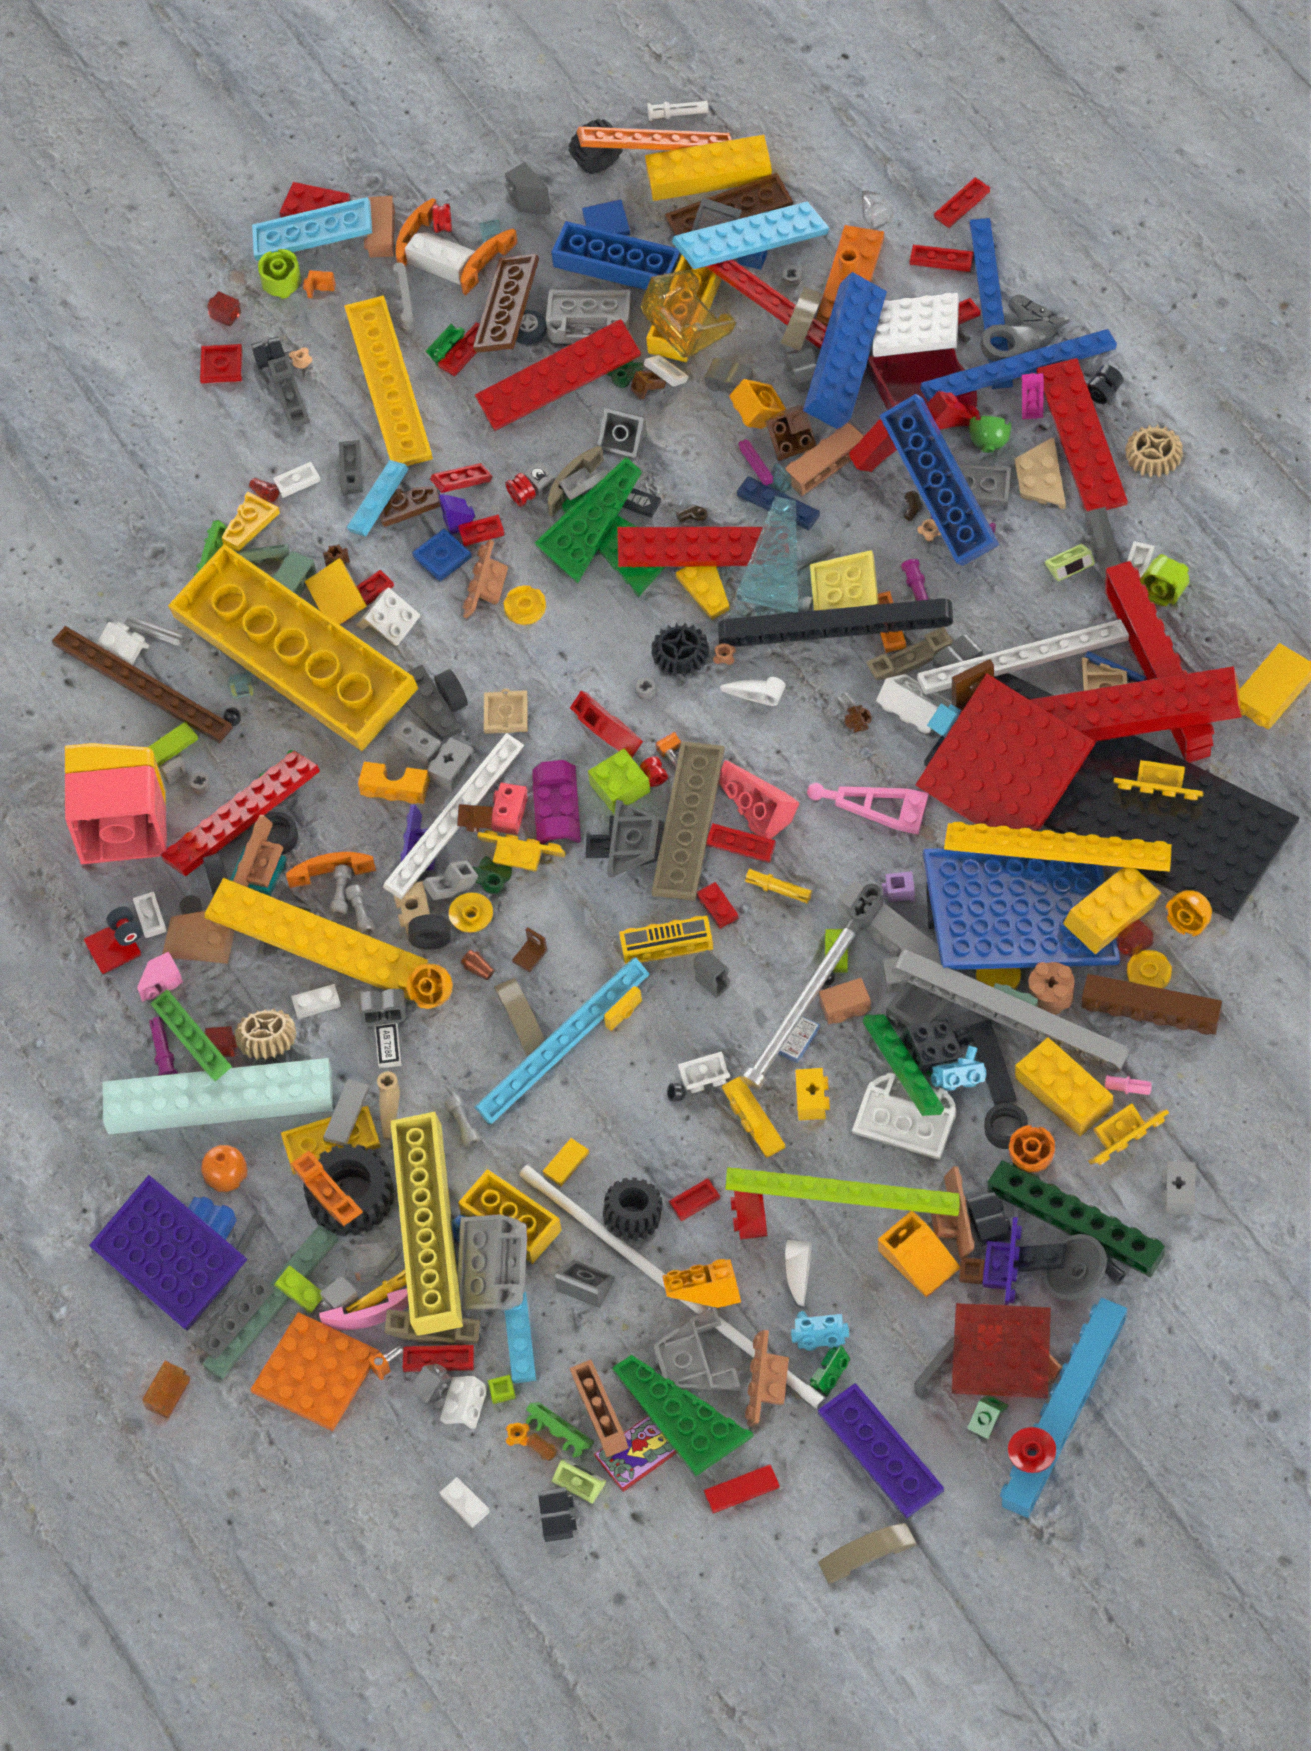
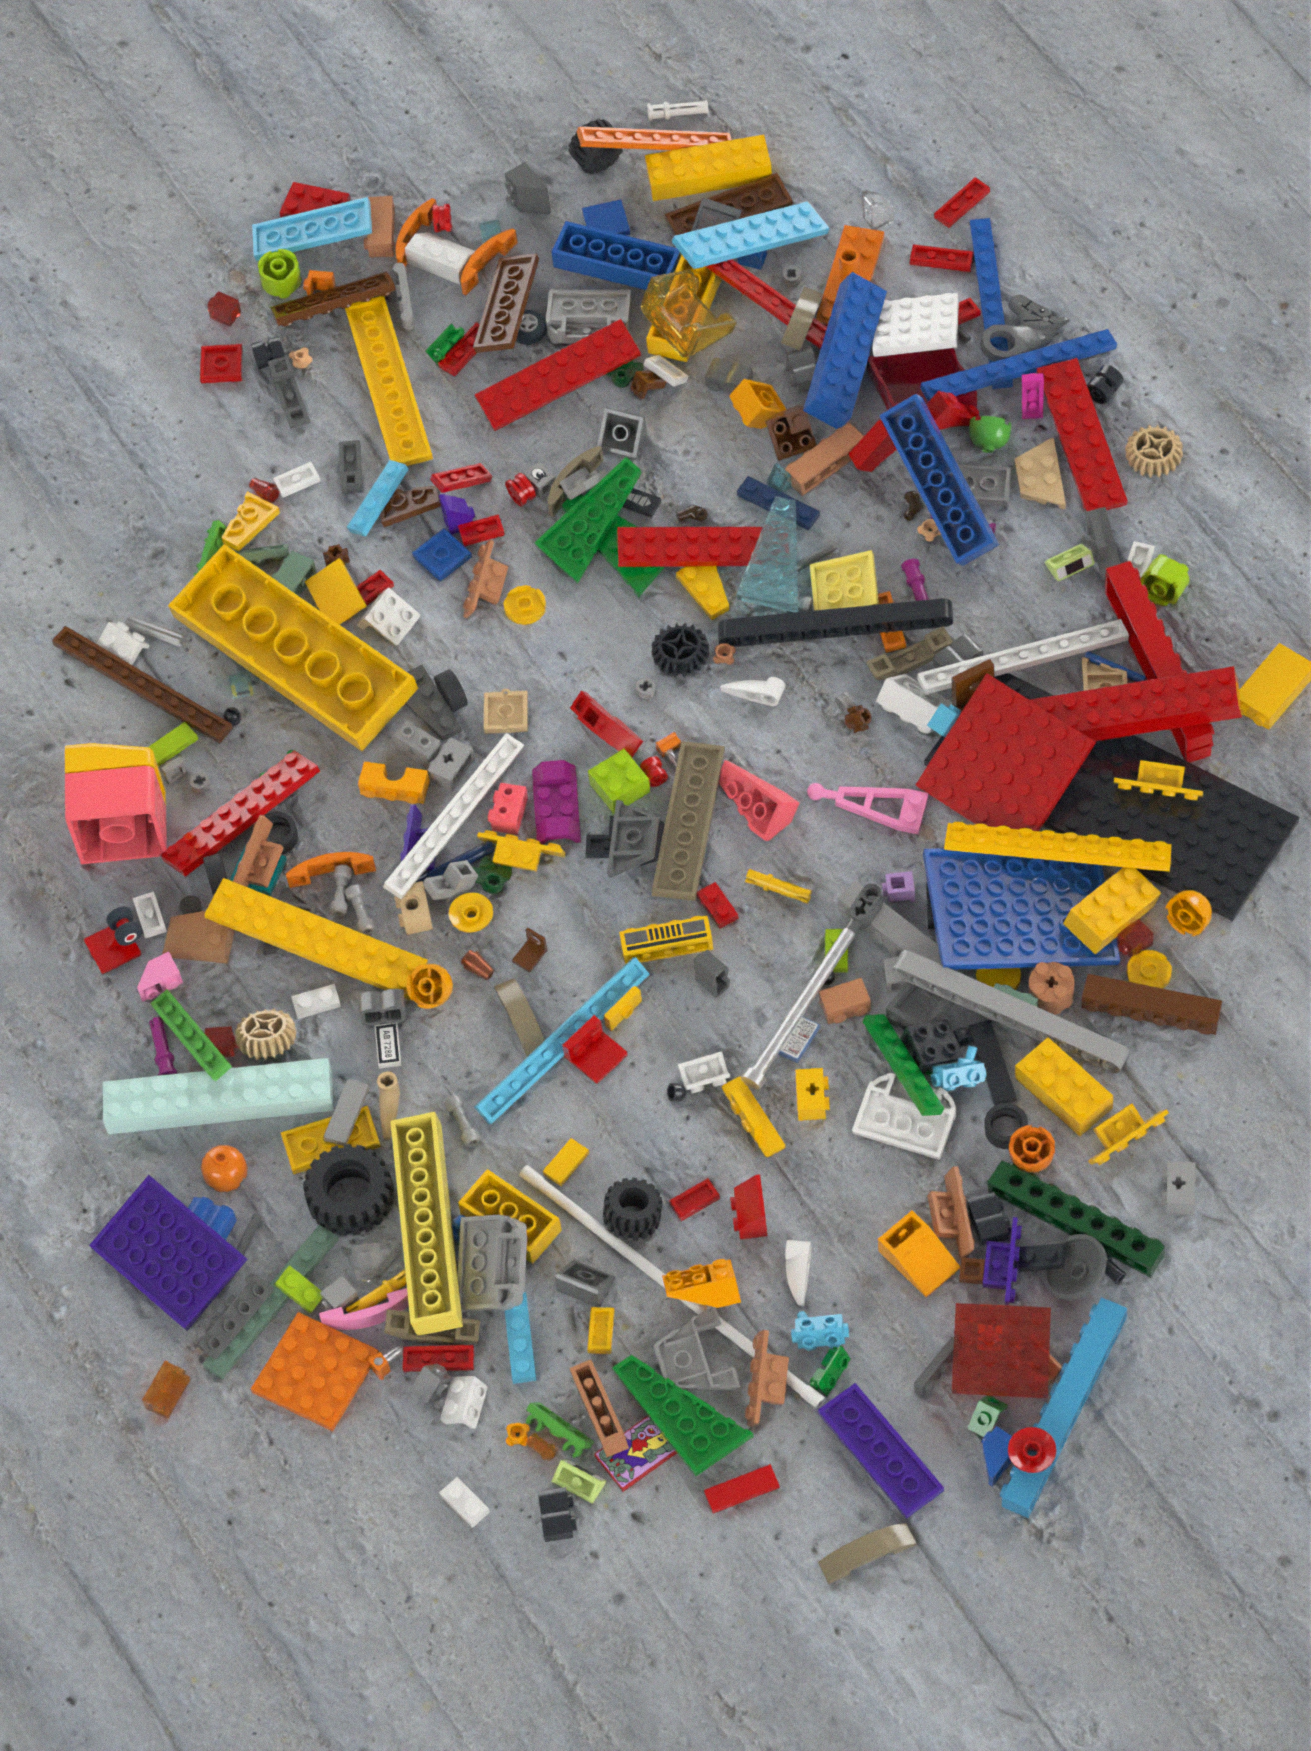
(325, 1189): orange slope -> none
(332, 298): none -> reddish brown plate
(429, 932): black tyre -> none
(471, 856): none -> dark blue axle
(474, 817): reddish brown brick -> none
(501, 1389): lime tile -> none
(593, 1051): none -> red bracket
(600, 1330): none -> yellow plate
(741, 843): red plate -> none
(756, 462): magenta axle -> none
(842, 1191): lime plate -> none
(996, 1454): none -> blue slope
(1128, 1085): bright pink axle -> none

